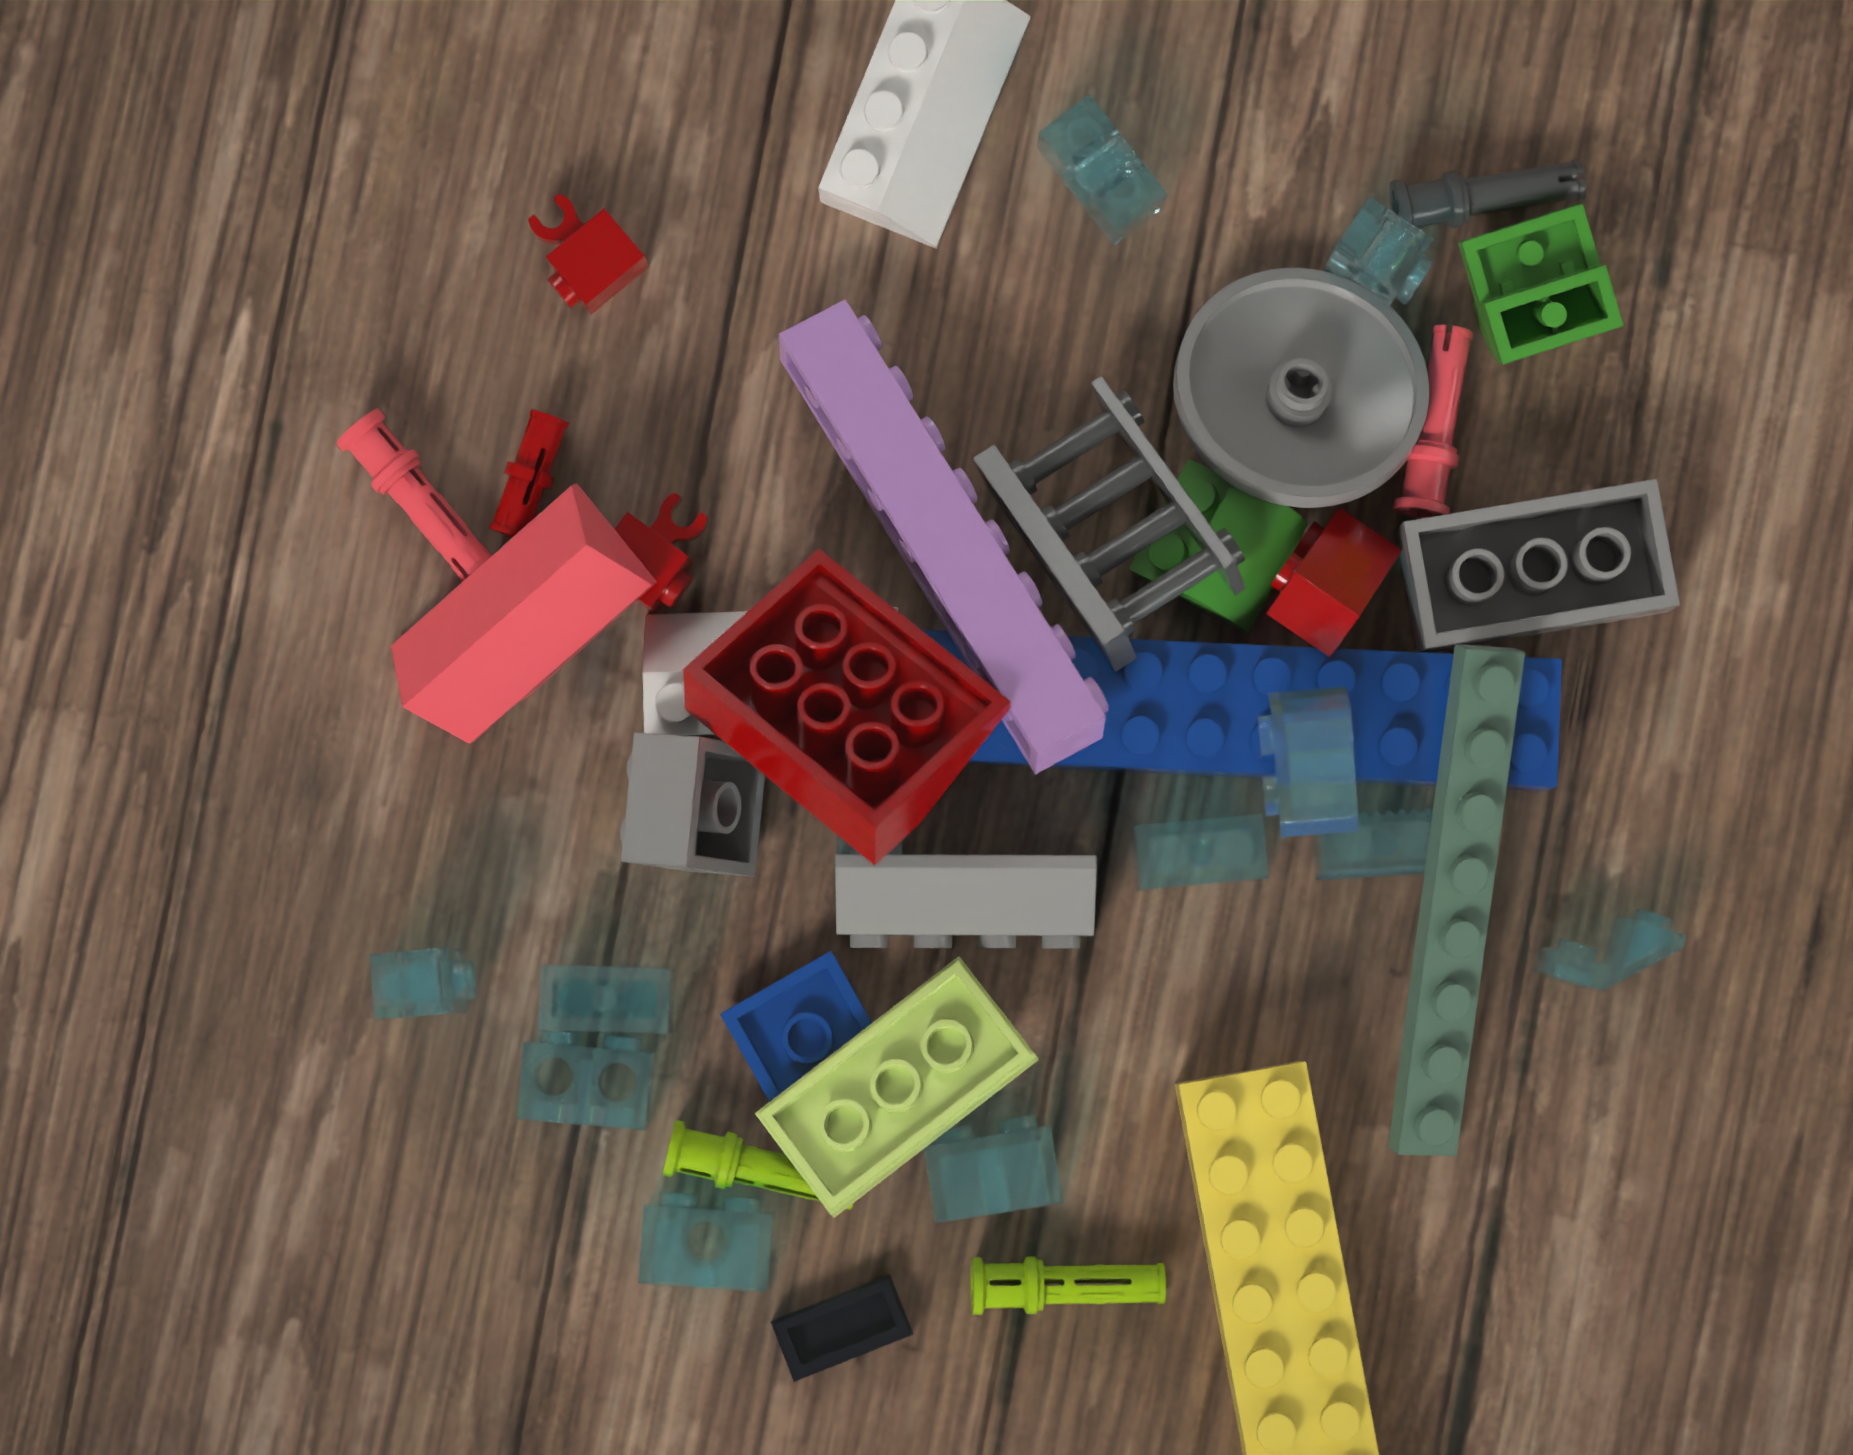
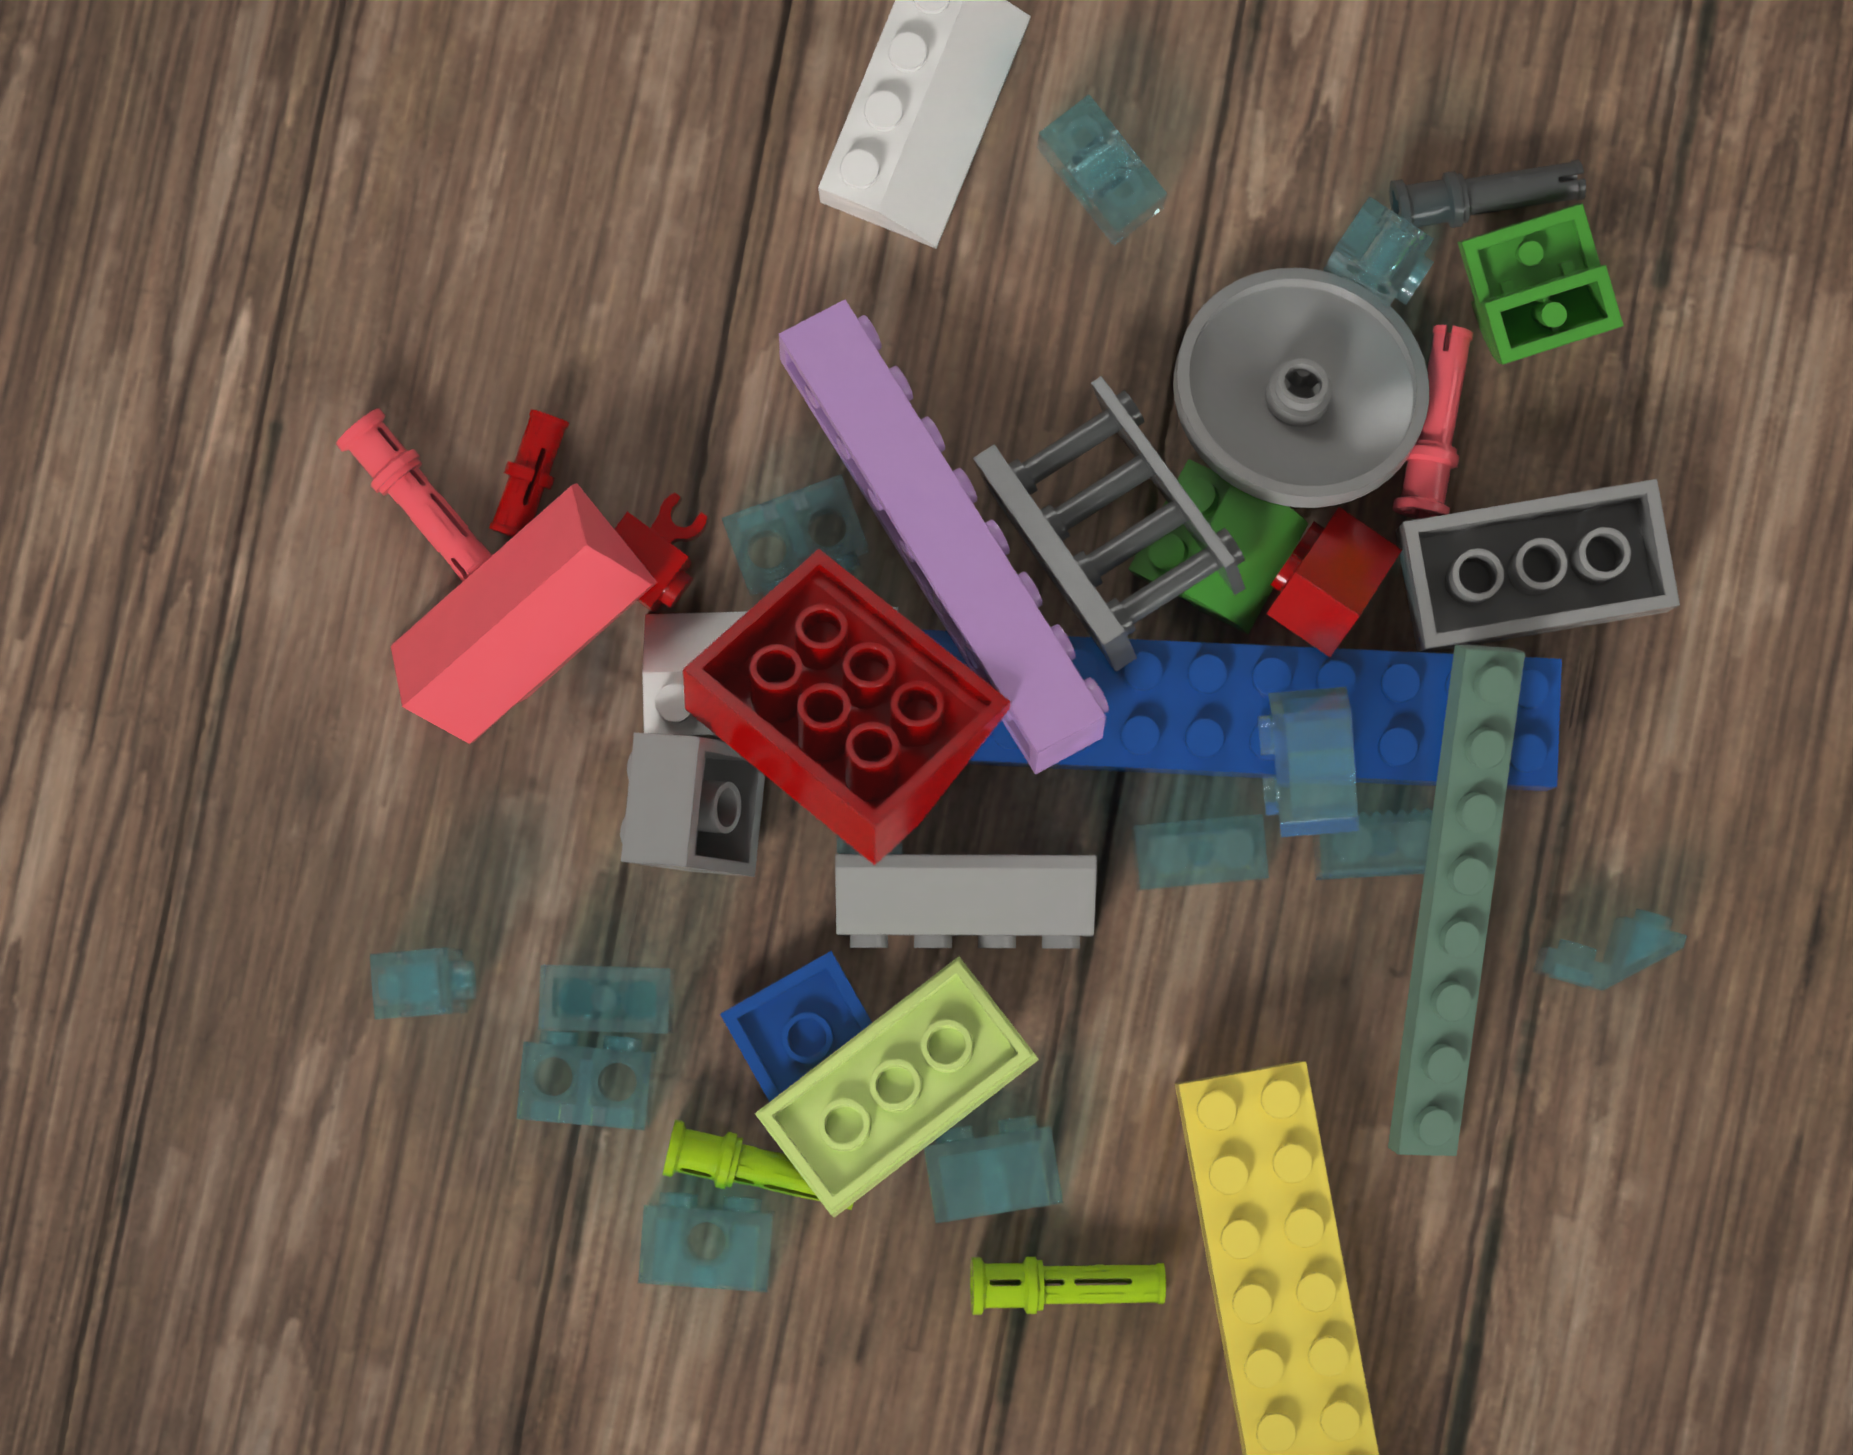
(592, 257): red brick -> none
(790, 521): none -> clear light blue brick
(842, 1327): black tile -> none

